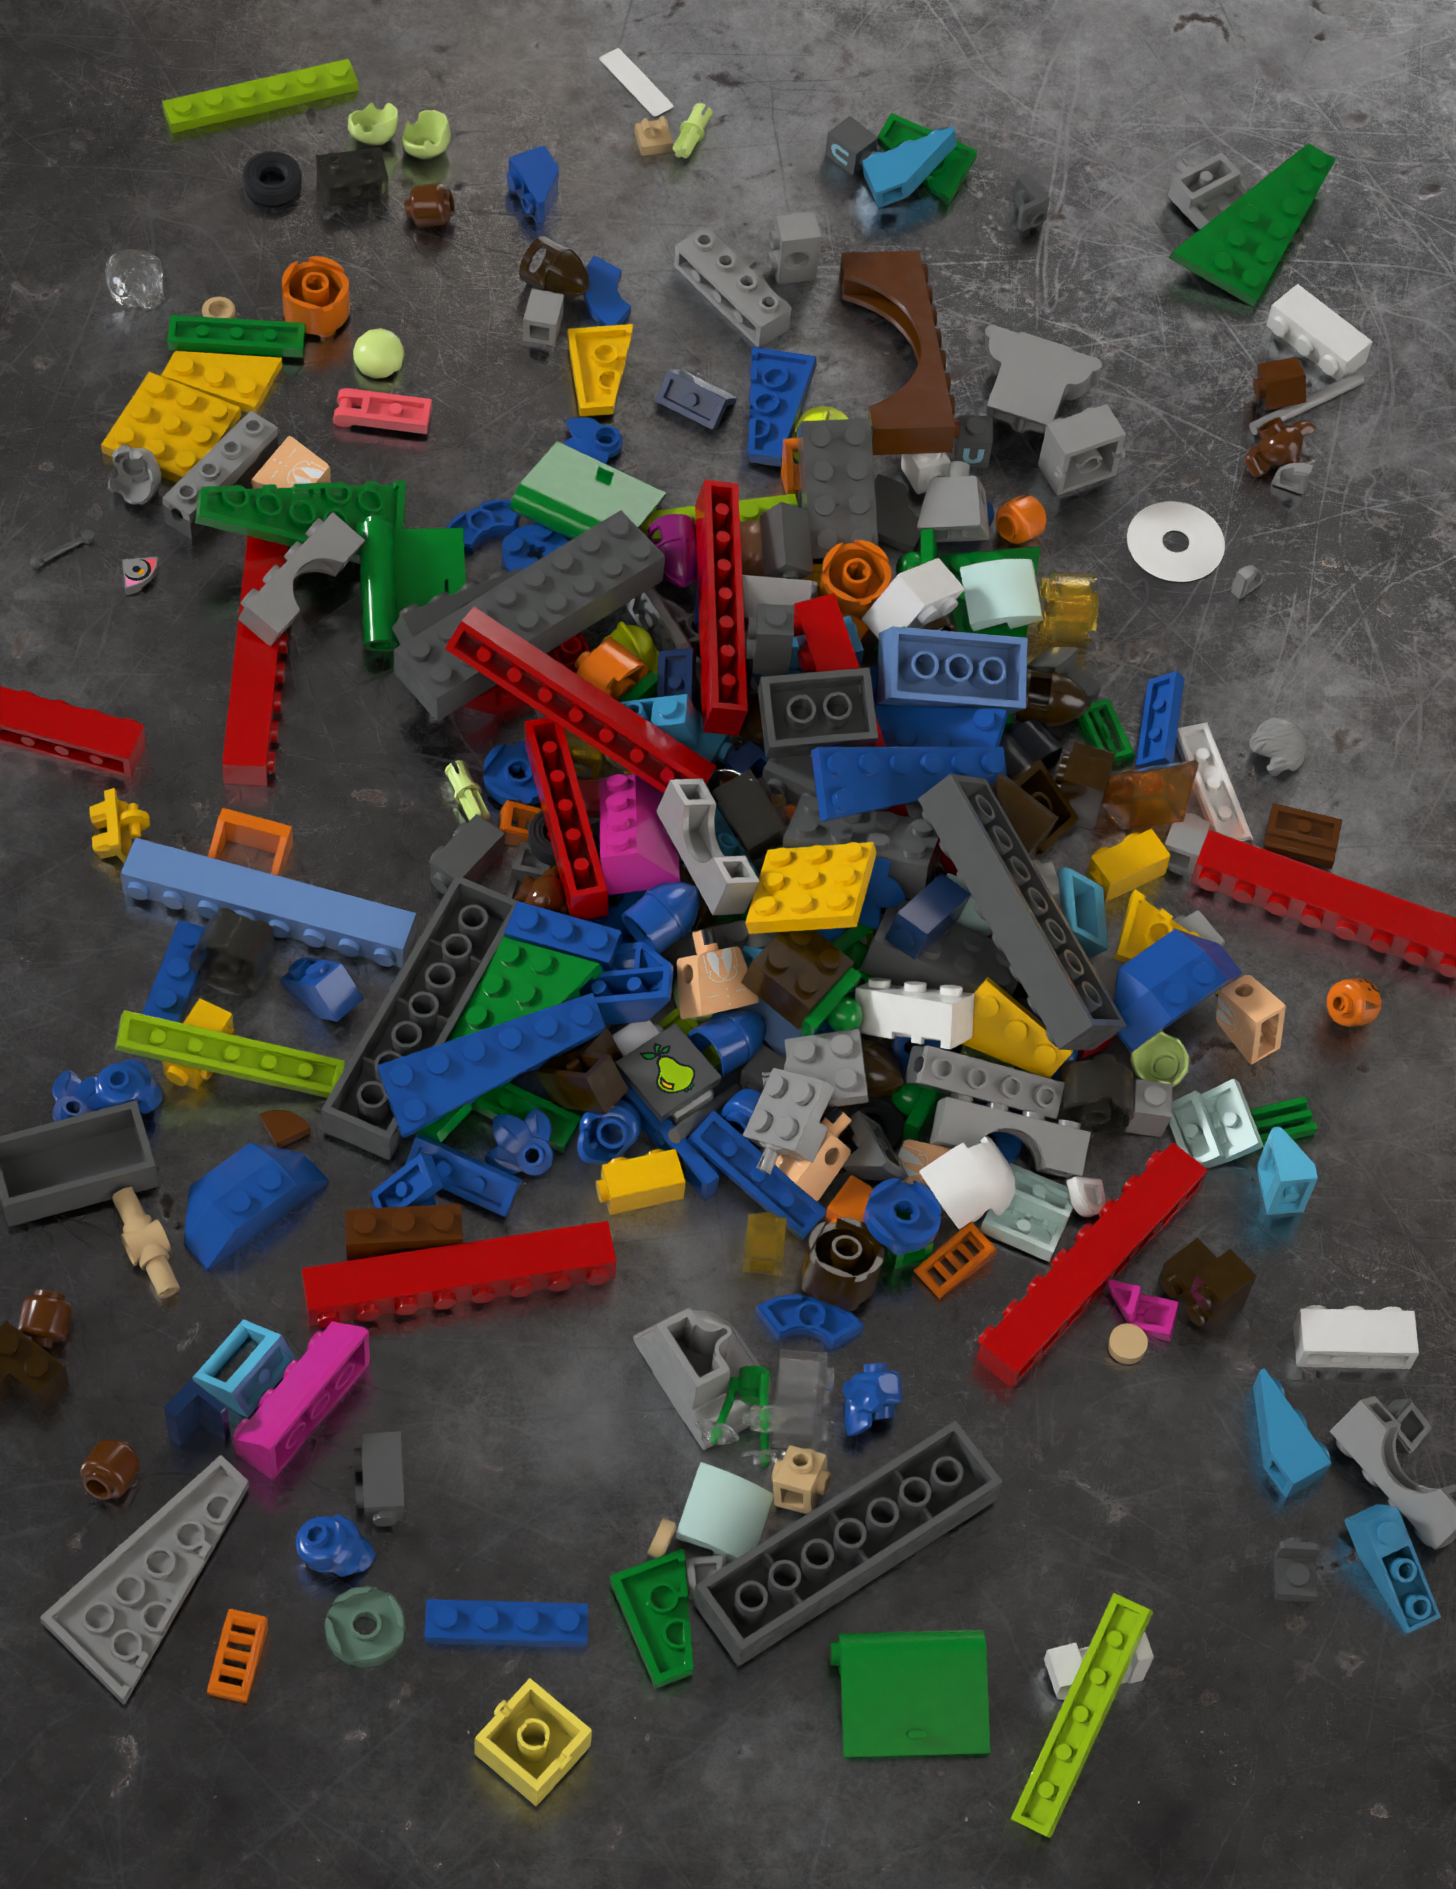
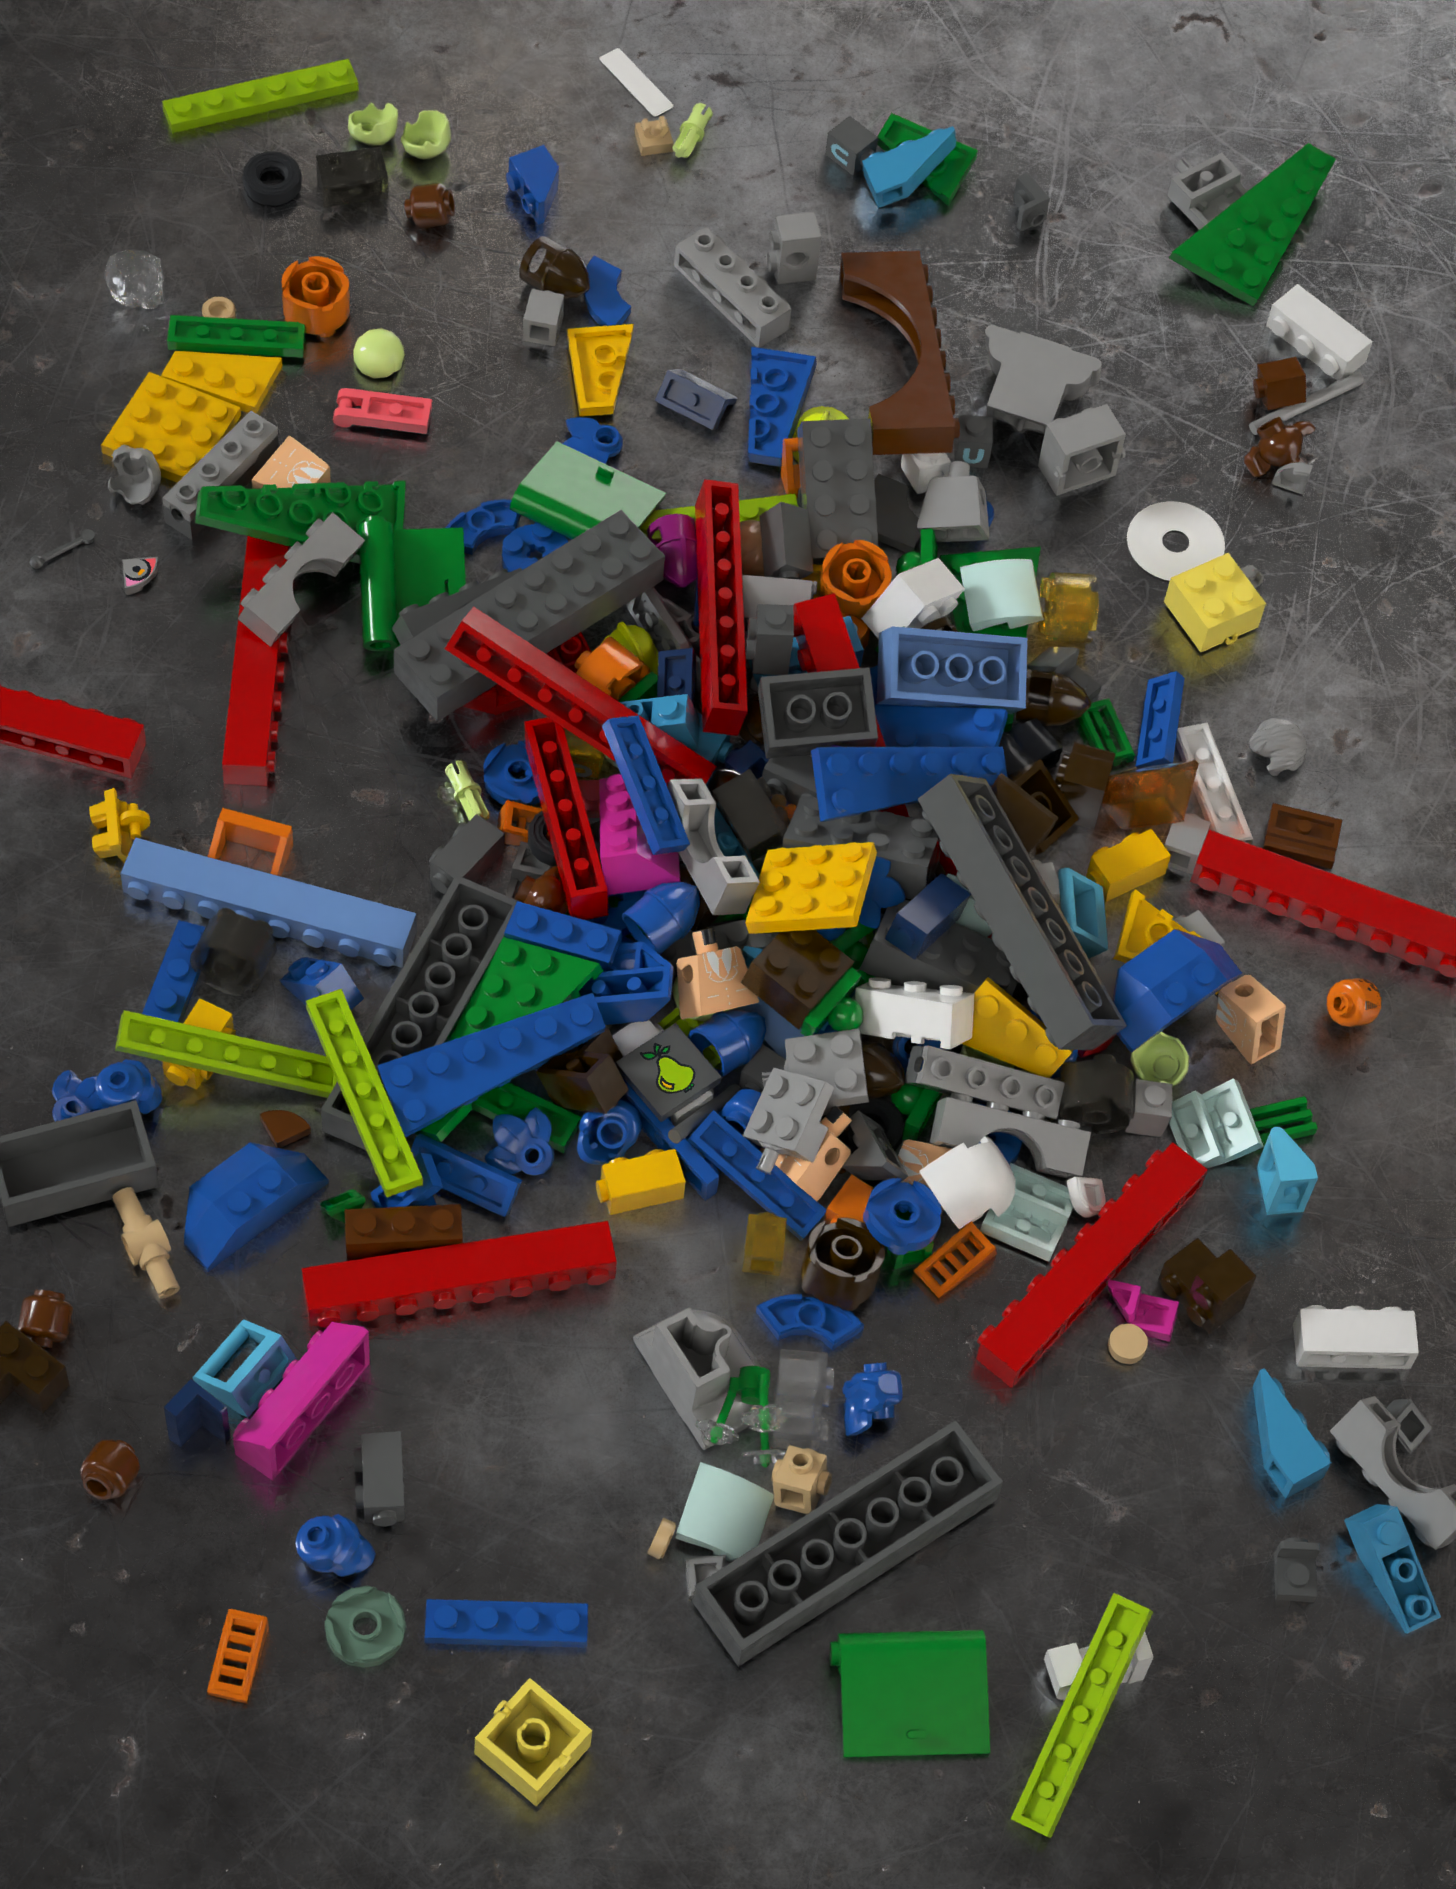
(133, 1595): light grey wing -> none
(336, 1205): none -> green slope
(364, 1093): none -> lime plate
(645, 785): none -> blue plate
(658, 1615): green wing -> none
(1021, 519): orange head -> none
(1214, 602): none -> light yellow brick

